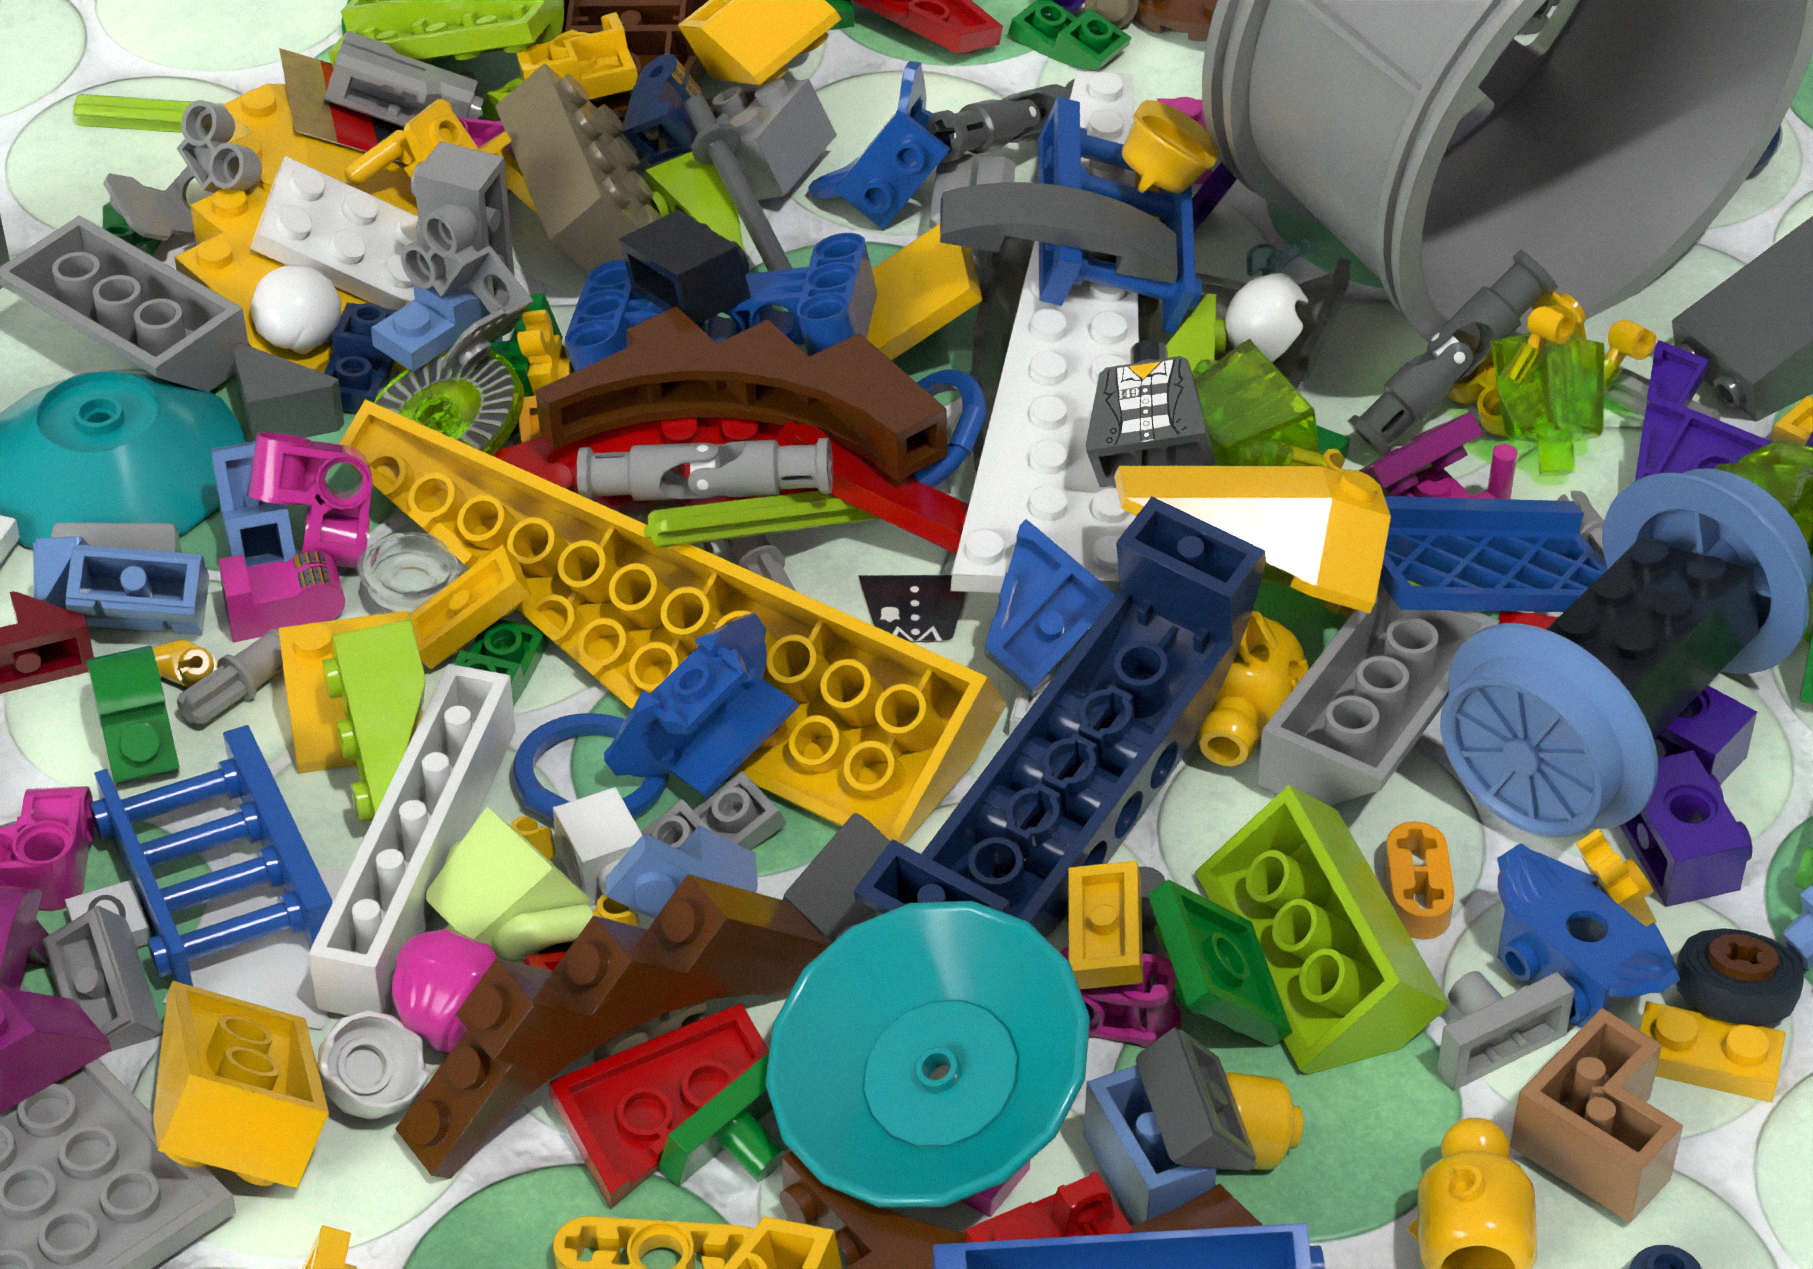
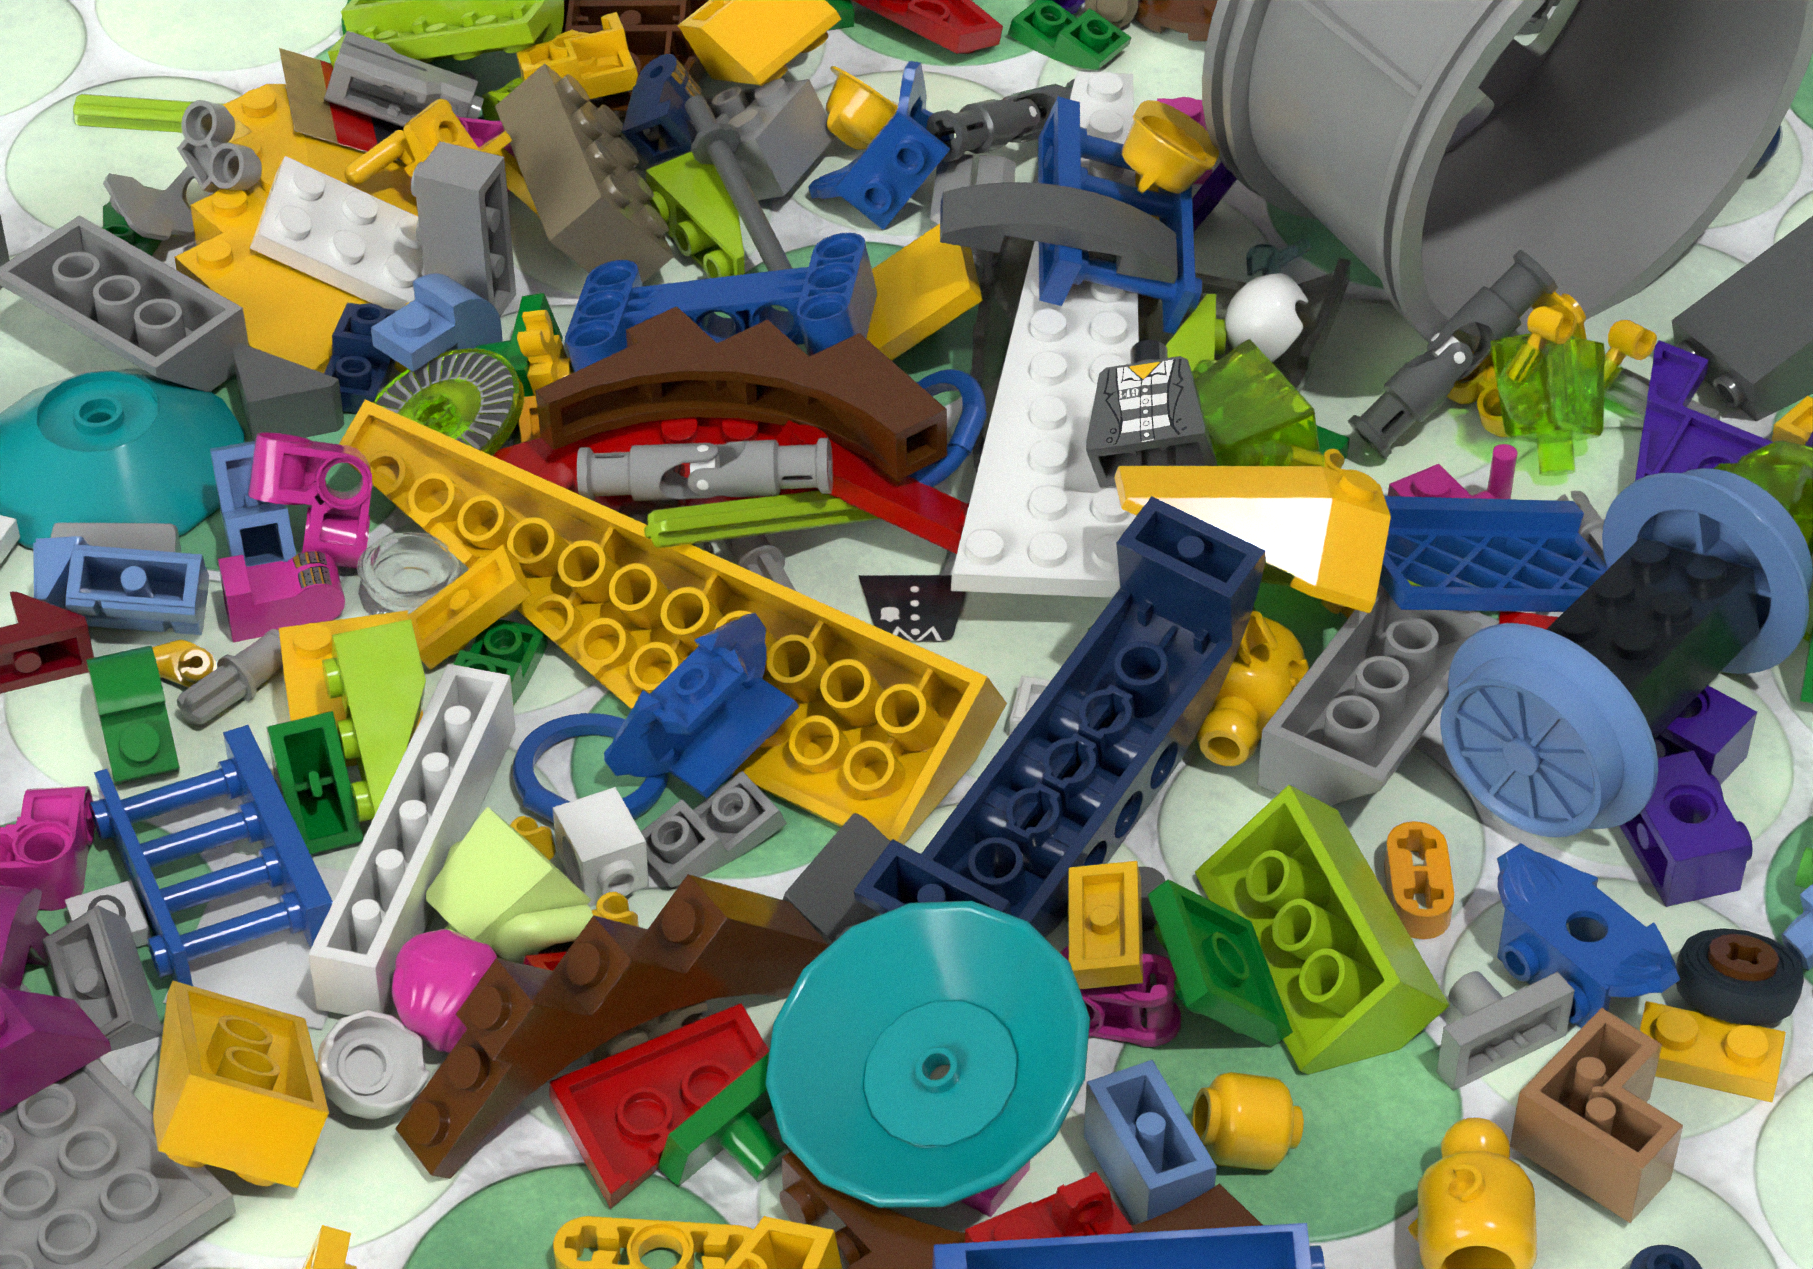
(296, 308): white hair -> none
(315, 781): none -> green slope
(449, 261): light grey piece -> none
(655, 870): medium blue brick -> none
(686, 266): black piece -> none
(856, 110): none -> yellow piece
(1042, 610): blue wing -> none
(1194, 1104): dark grey slope -> none
(1437, 446): magenta wing -> none
(1616, 878): yellow plate -> none

